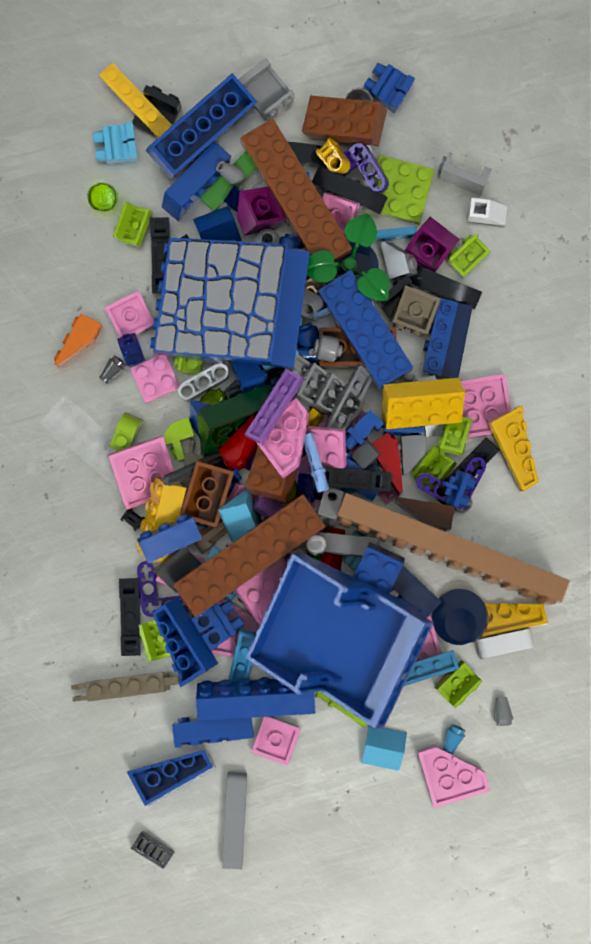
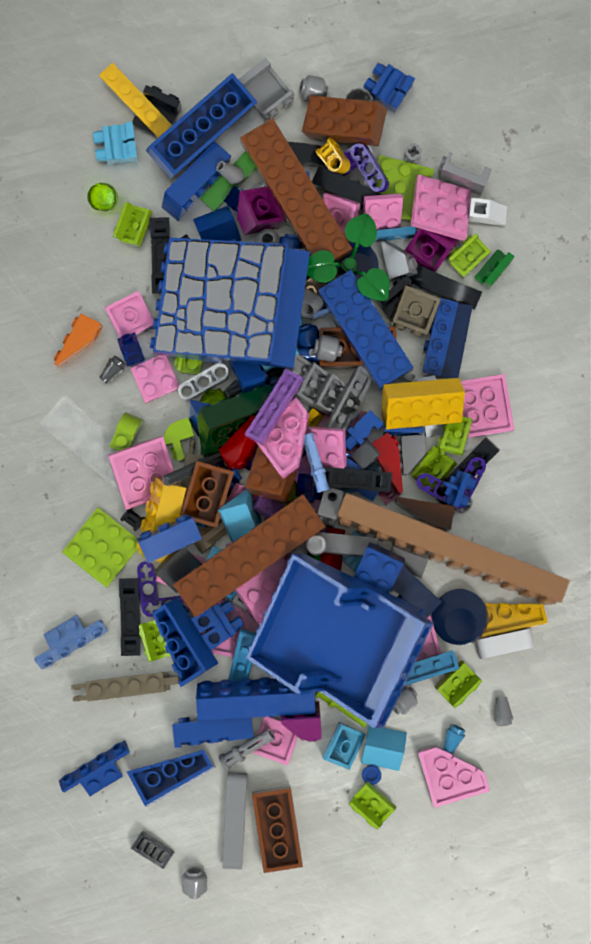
(68, 638): none -> medium blue bracket
(98, 772): none -> blue bracket
(101, 547): none -> lime plate
(194, 883): none -> light grey head
(237, 751): none -> light grey pin
(277, 829): none -> dark orange brick
(305, 726): none -> magenta slope
(313, 86): none -> light grey head
(343, 746): none -> medium azure slope
(371, 774): none -> blue tile
(372, 805): none -> lime bracket
(384, 210): none -> bright pink plate
(406, 701): none -> light grey head
(407, 155): none -> light grey bush
(414, 563): none -> light grey slope
(441, 207): none -> bright pink plate
(493, 268): none -> green bracket
(514, 444): yellow wing -> none

